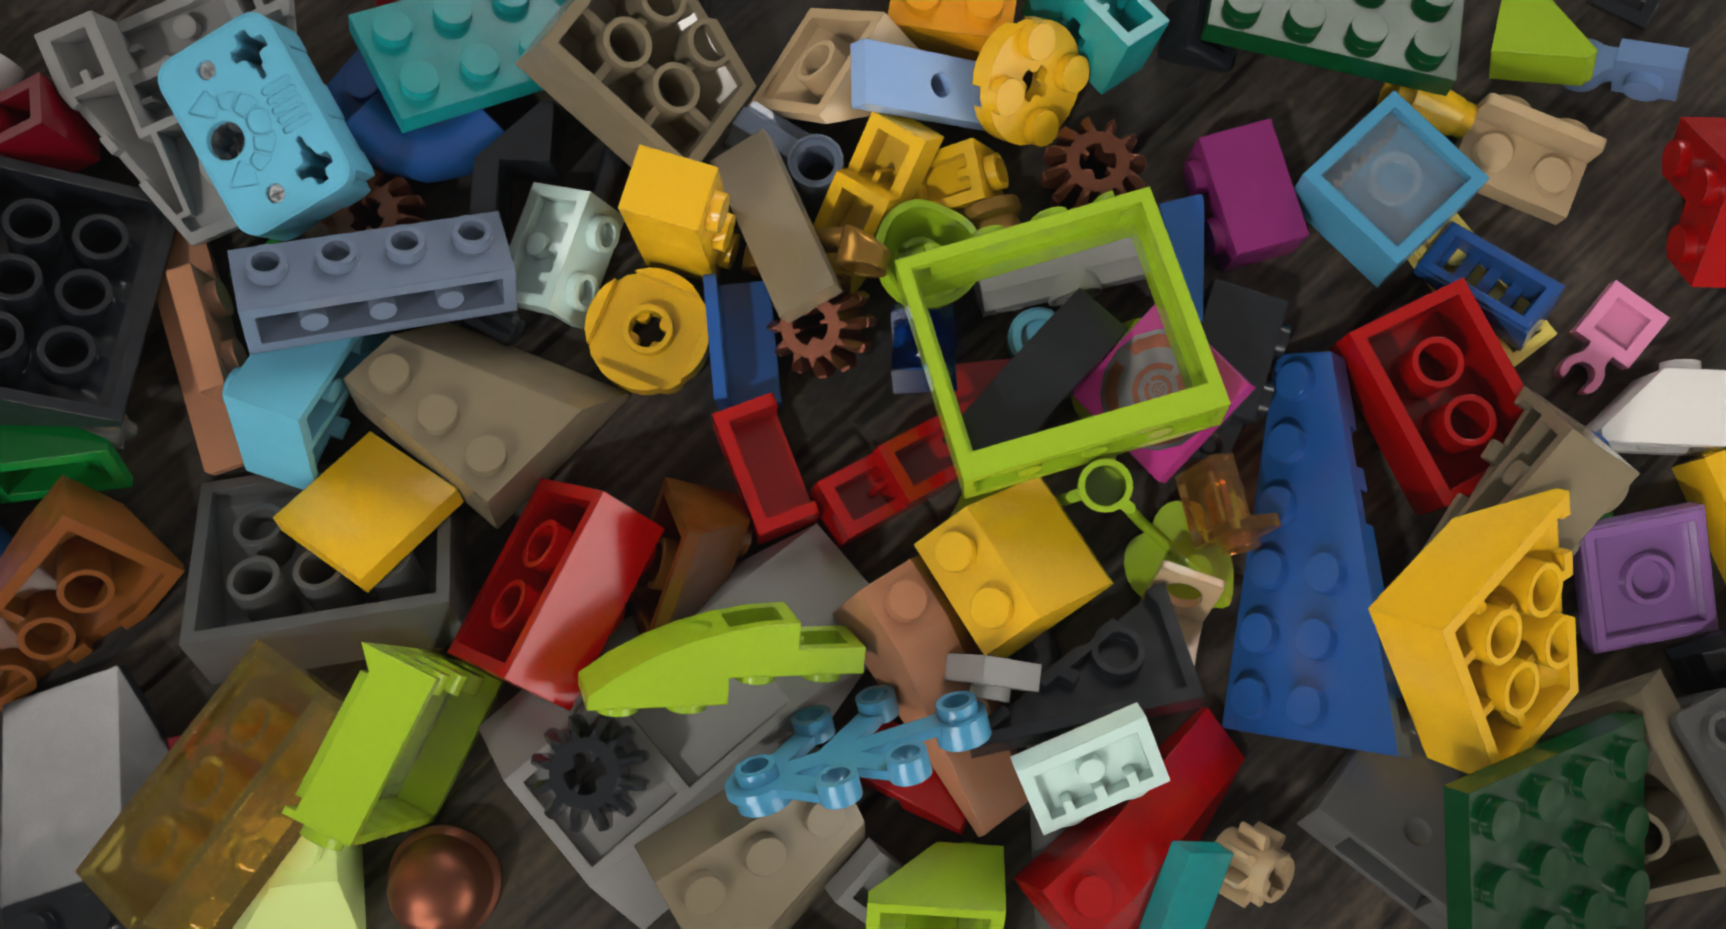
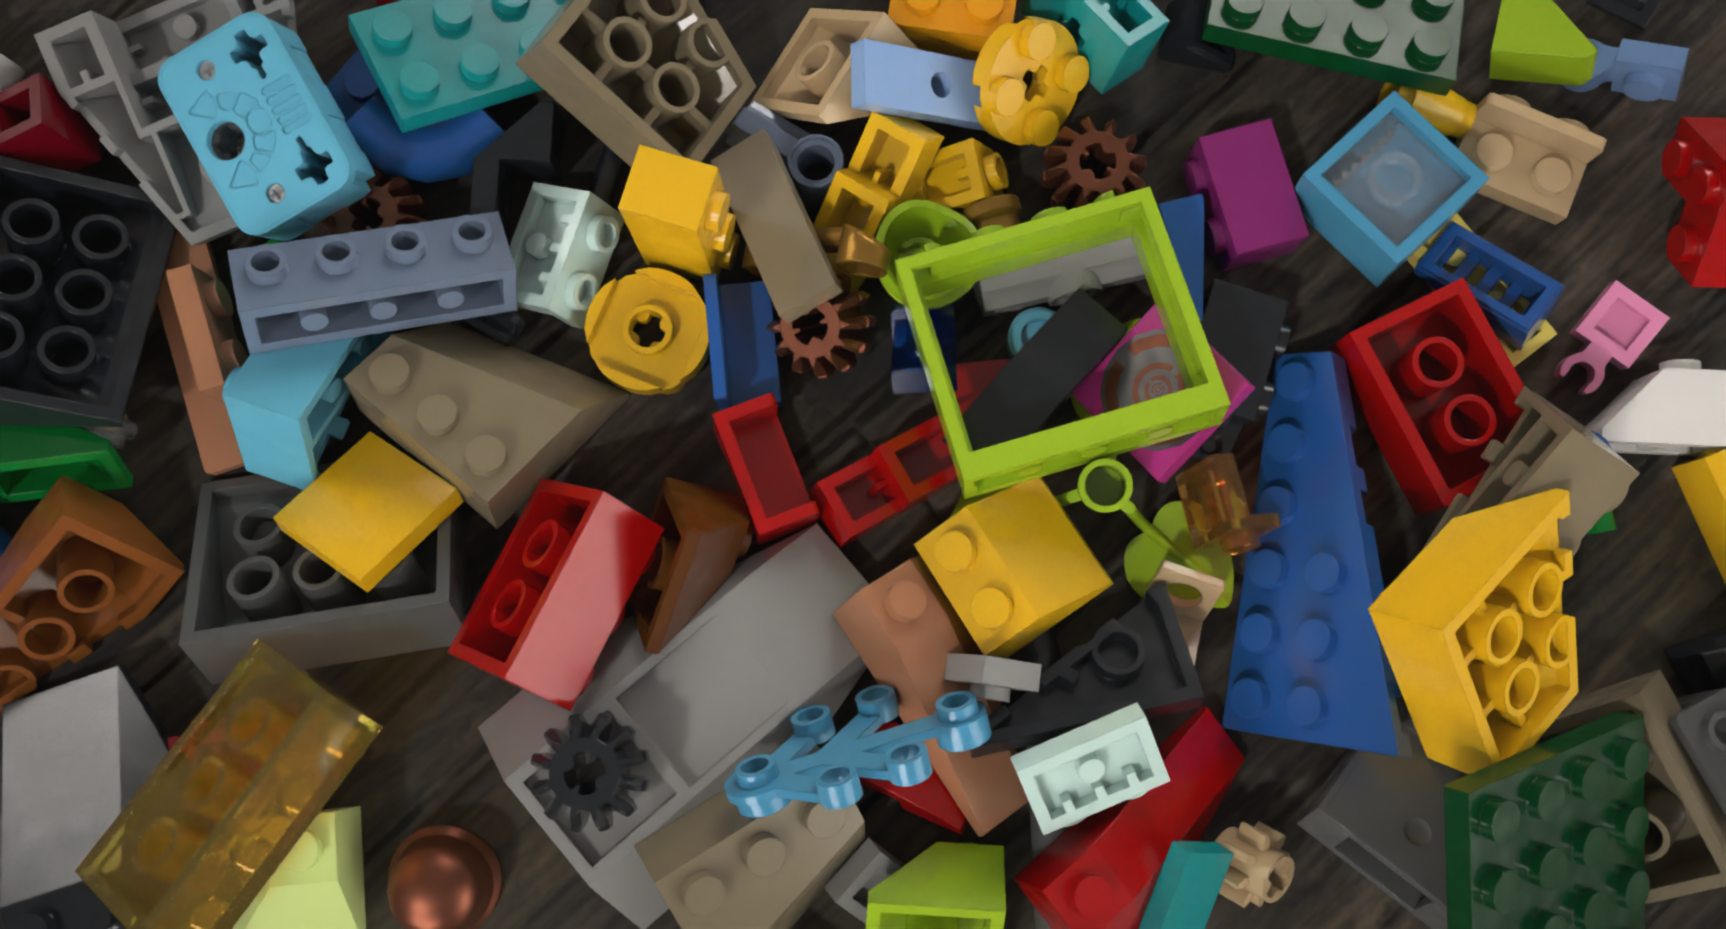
(393, 746): lime window -> none
(694, 657): lime slope -> none
(1645, 578): medium lavender tile -> none

